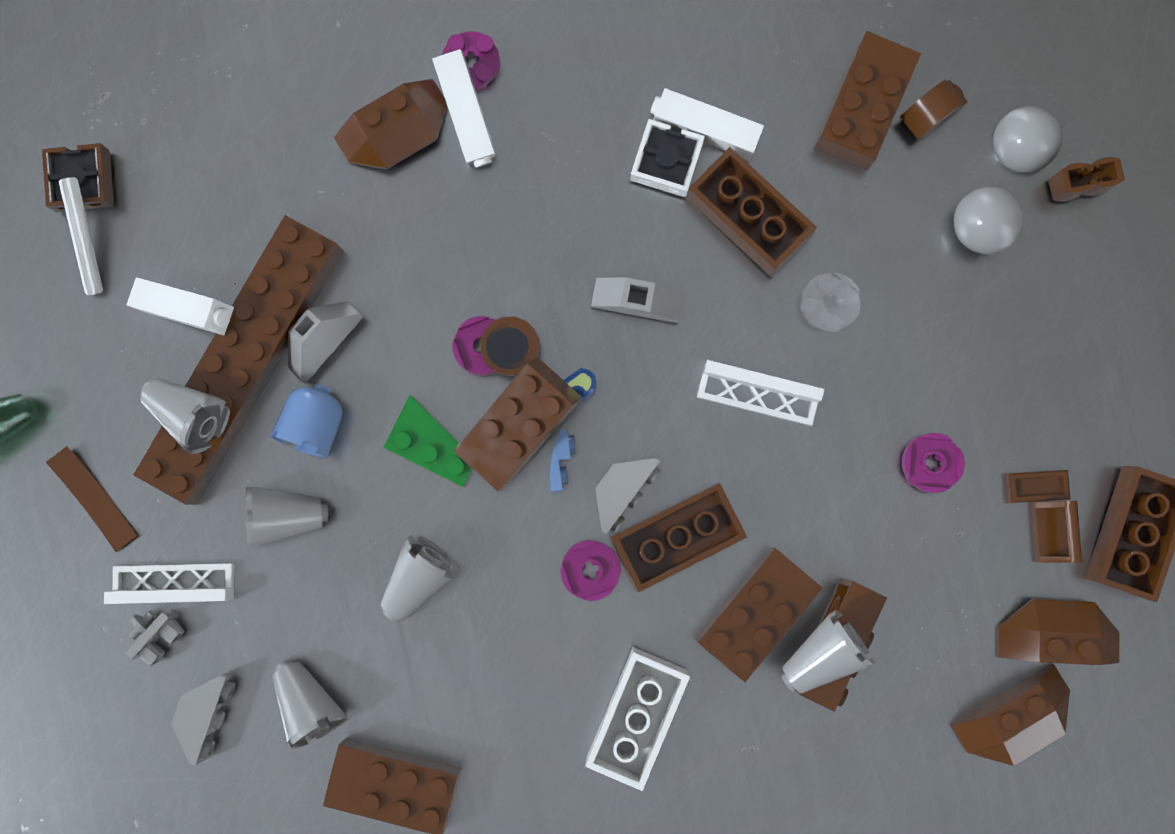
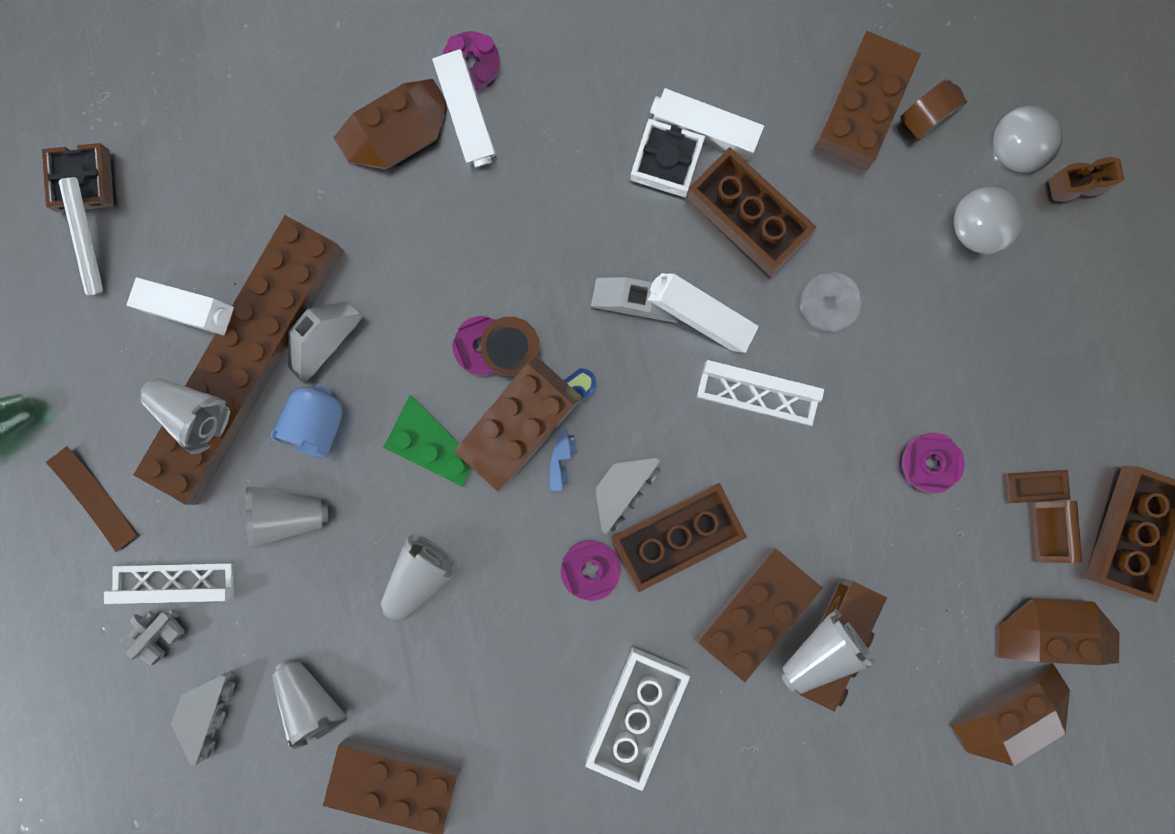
(702, 312): none -> white brick

